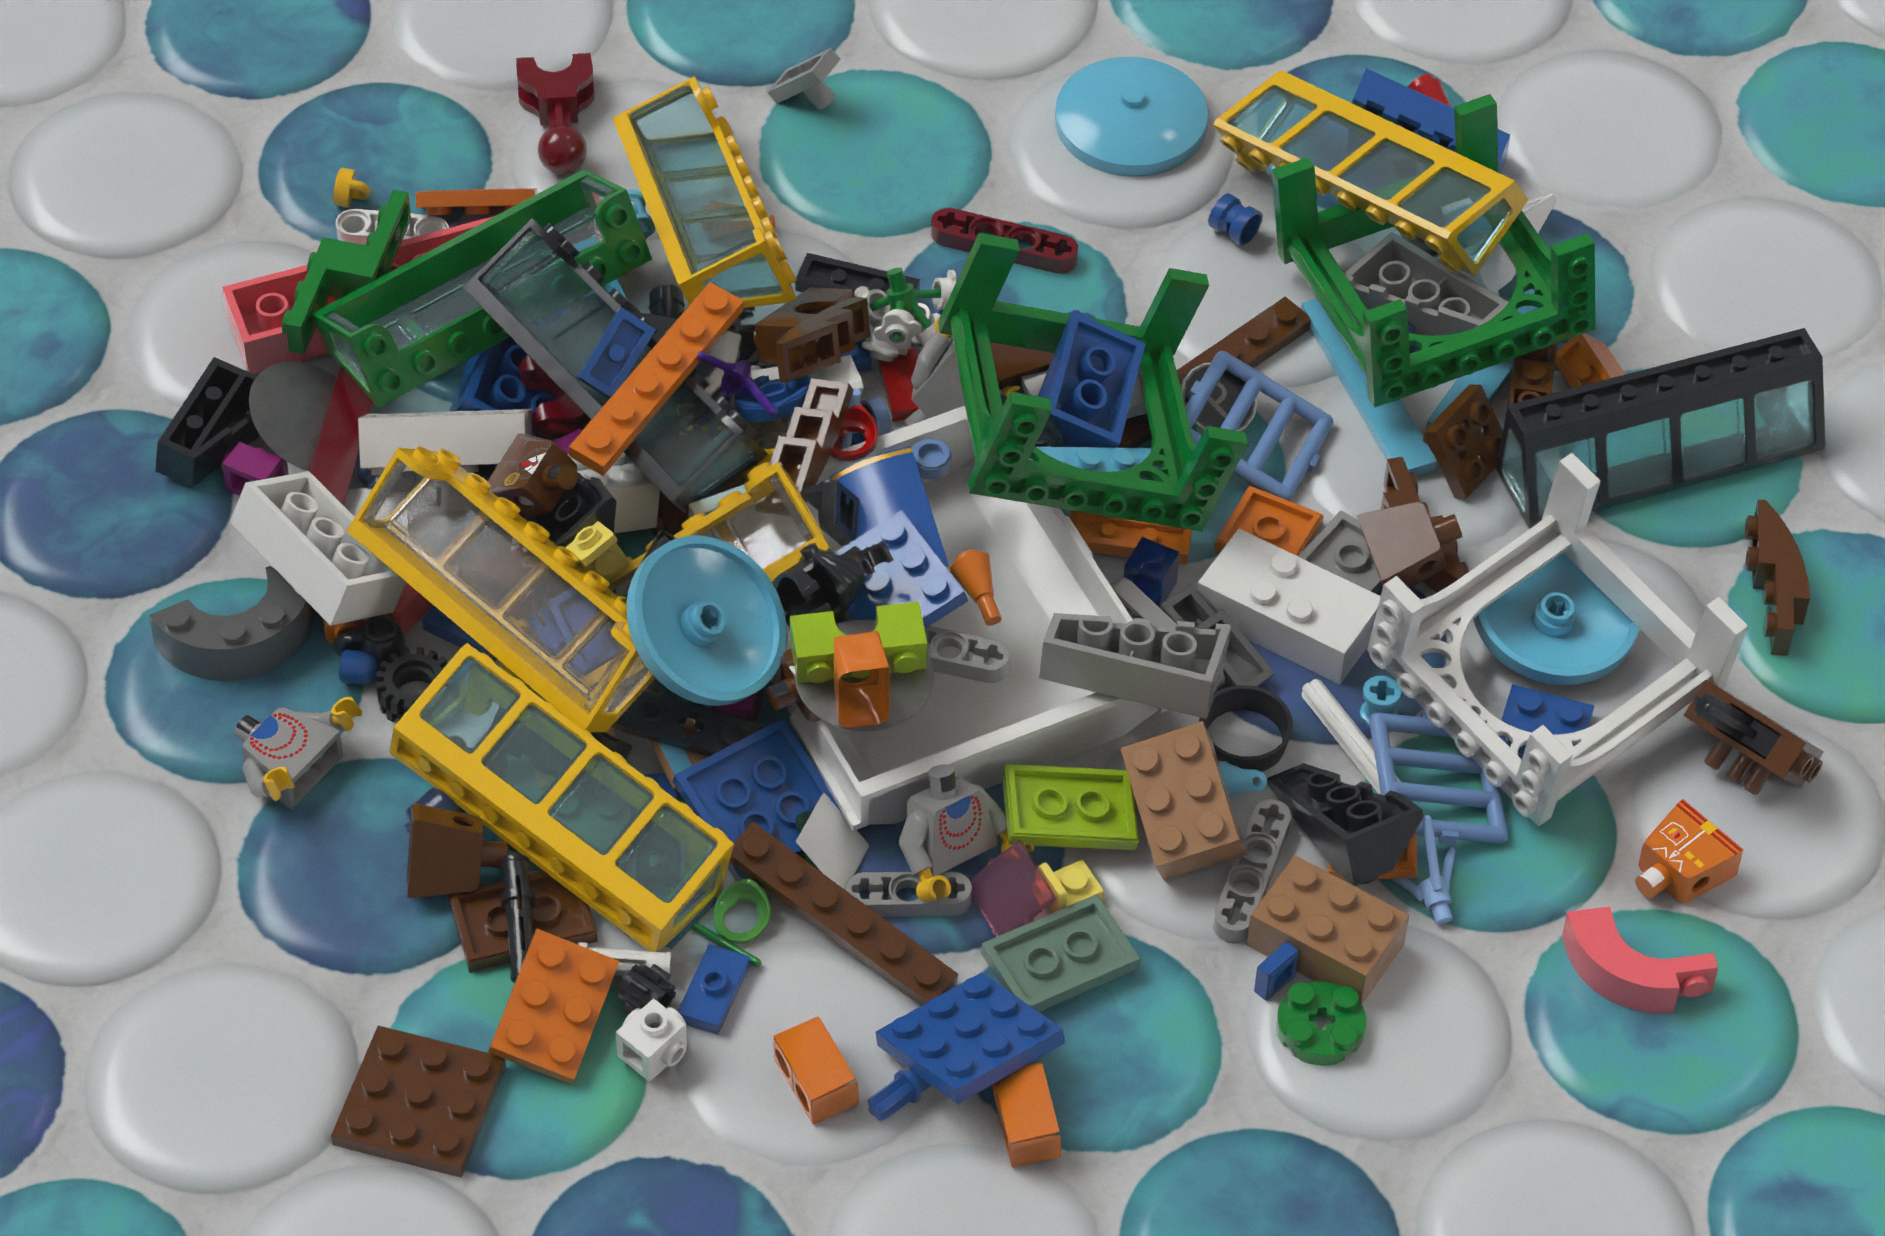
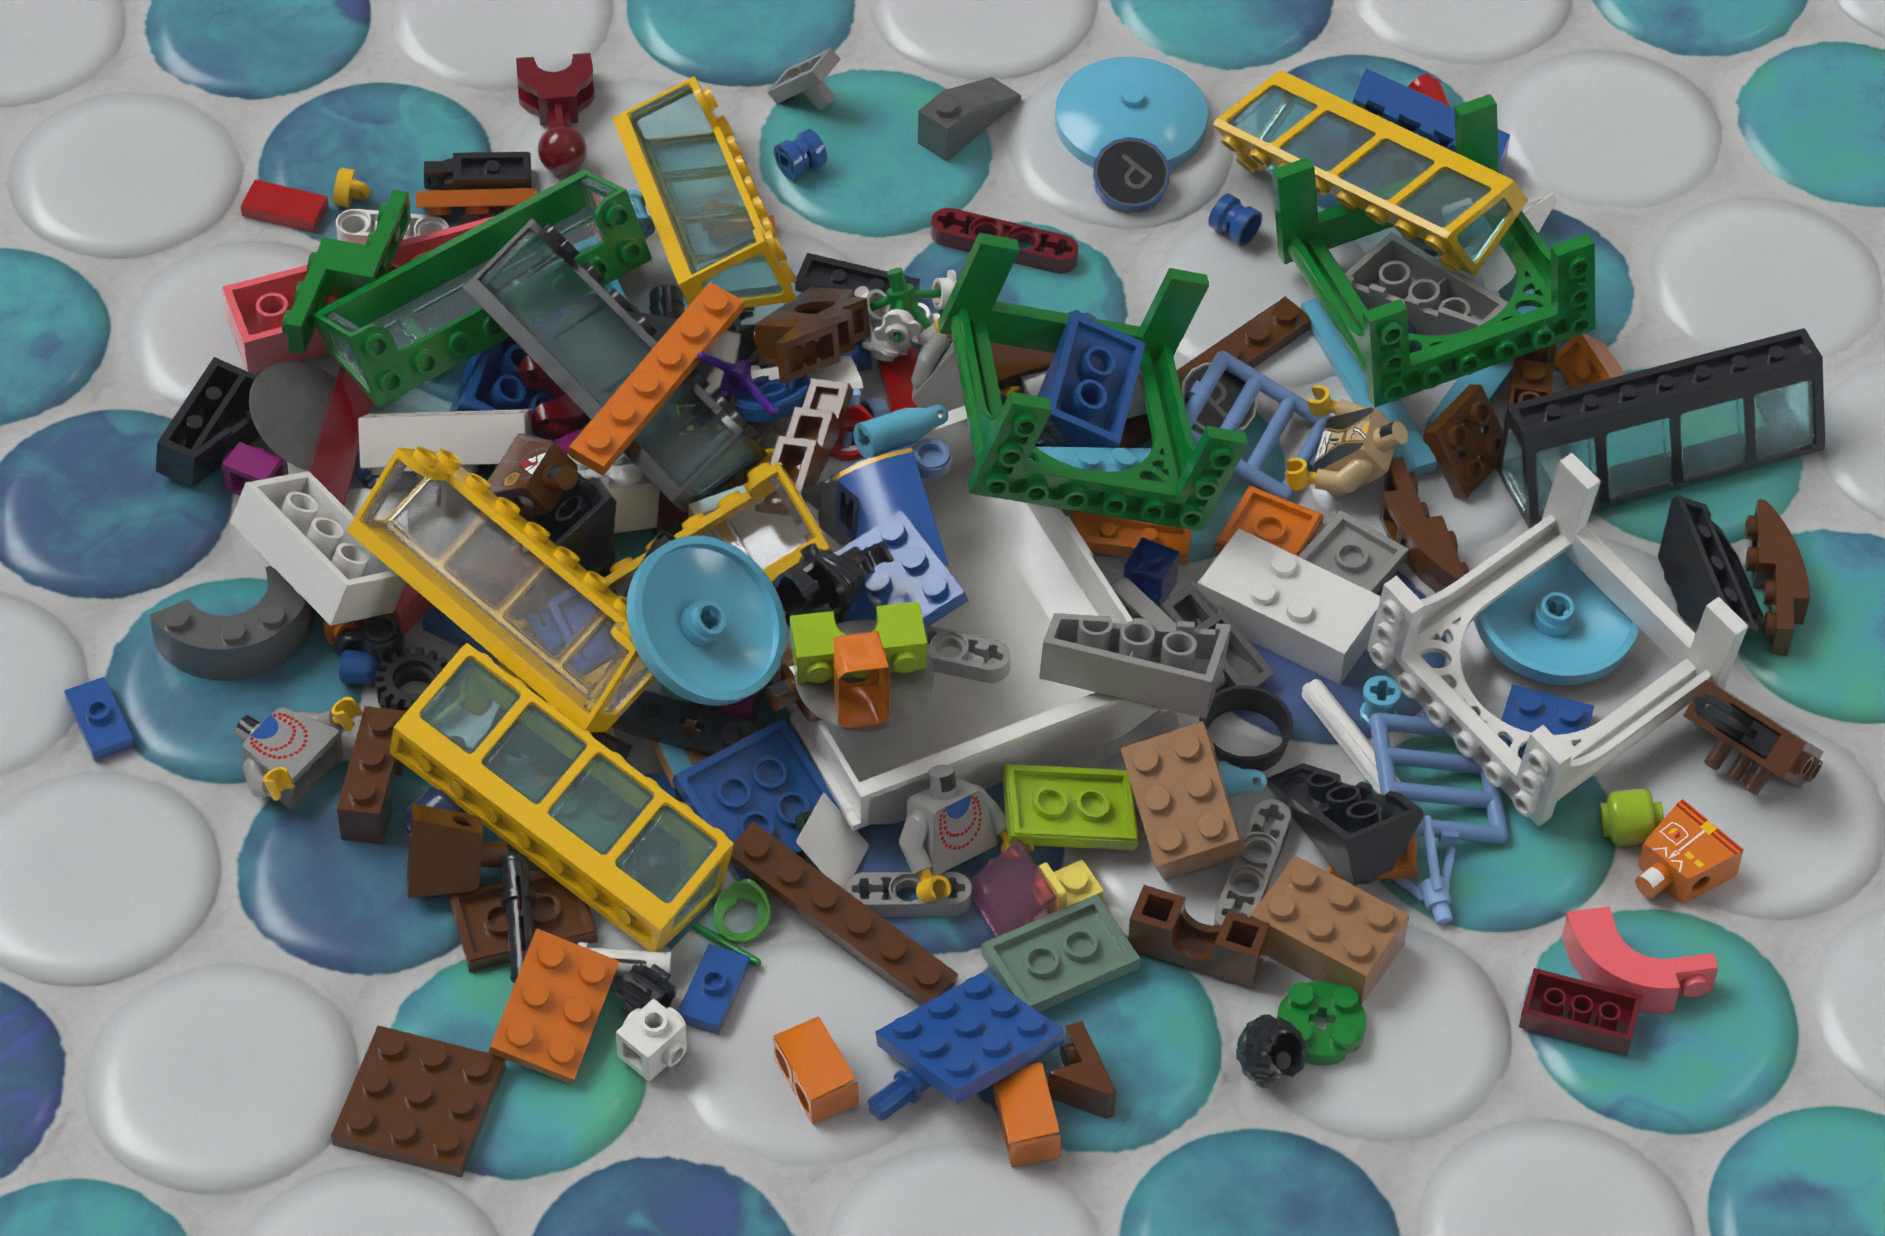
(99, 718): none -> blue plate
(284, 205): none -> red tile
(367, 788): none -> reddish brown arch
(479, 171): none -> black hinge
(598, 551): light yellow bracket -> none
(615, 353): blue plate -> none
(800, 154): none -> blue wheel
(896, 429): none -> medium azure piece
(962, 114): none -> dark grey slope
(974, 574): orange cone -> none
(1084, 1078): none -> reddish brown slope
(1131, 174): none -> black tile
(1166, 931): none -> reddish brown arch
(1270, 1049): none -> black piece
(1276, 971): blue tile -> none
(1352, 449): none -> torso
(1407, 542): torso -> none
(1580, 1011): none -> dark red piece
(1630, 816): none -> lime head
(1704, 565): none -> black wedge

